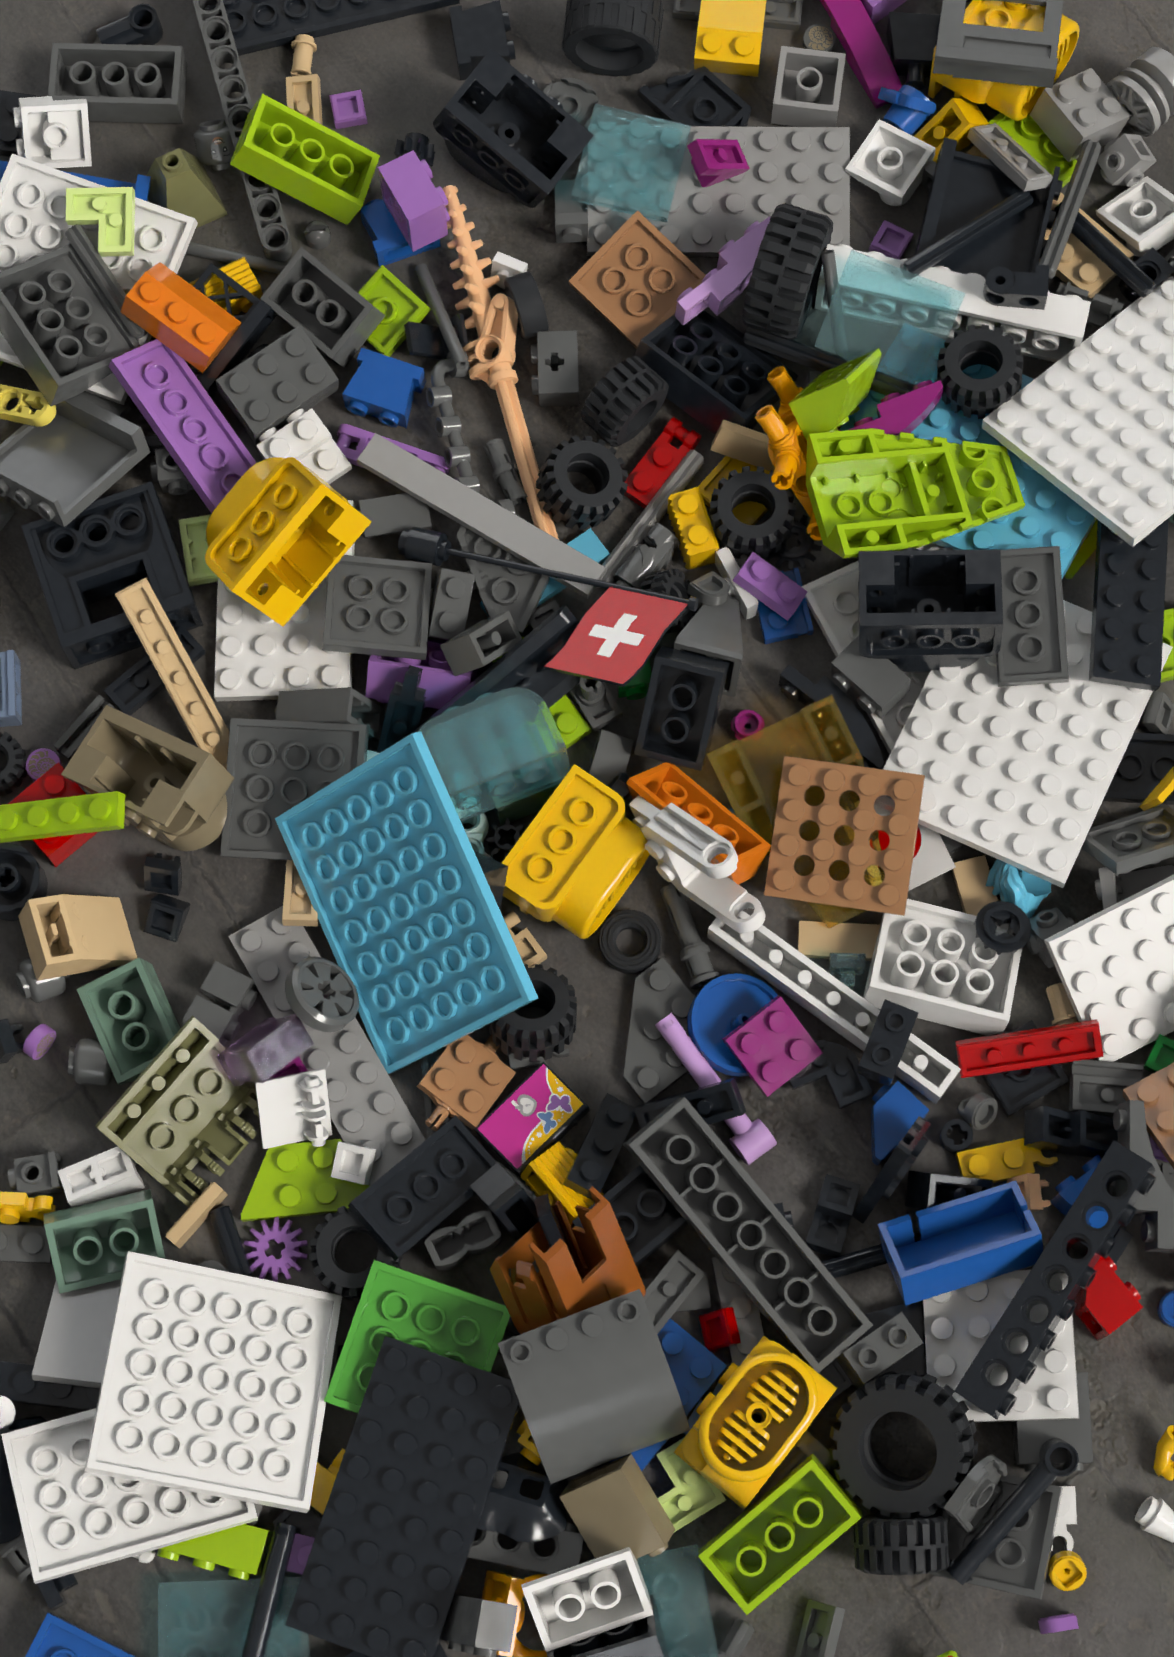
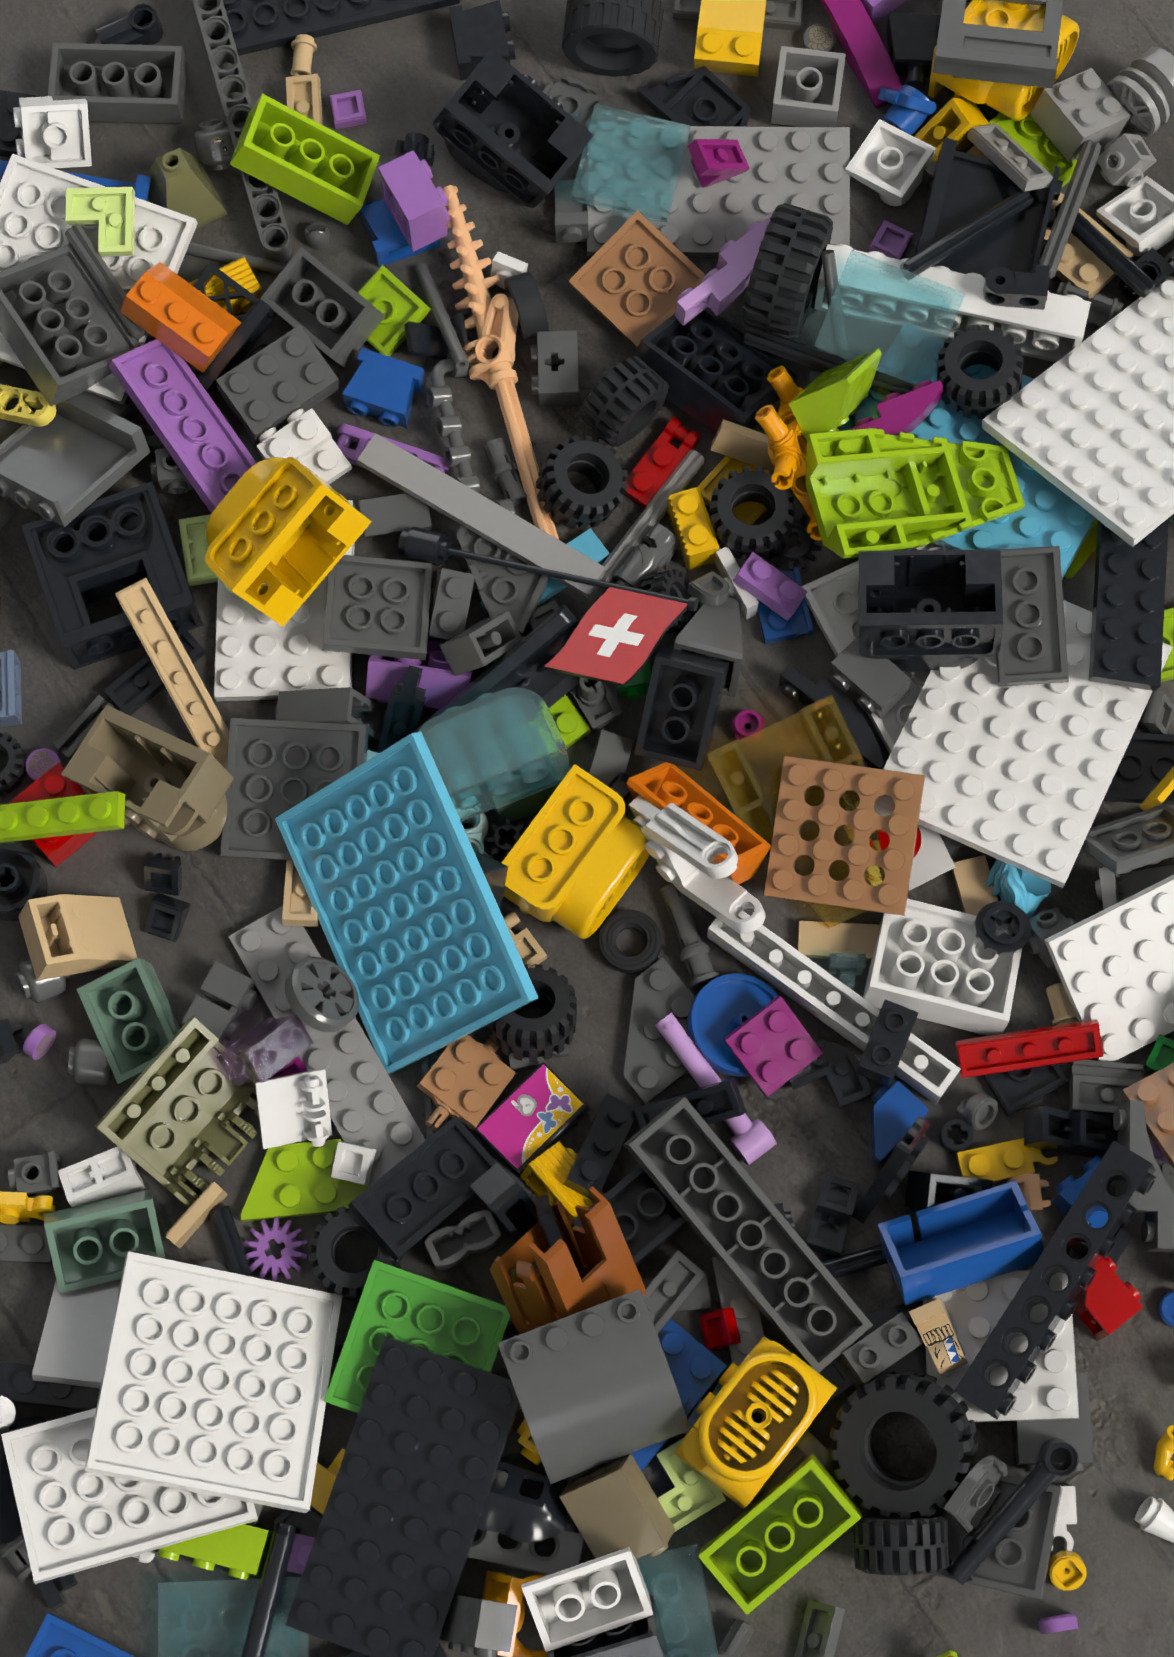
(939, 1336): none -> tan leg

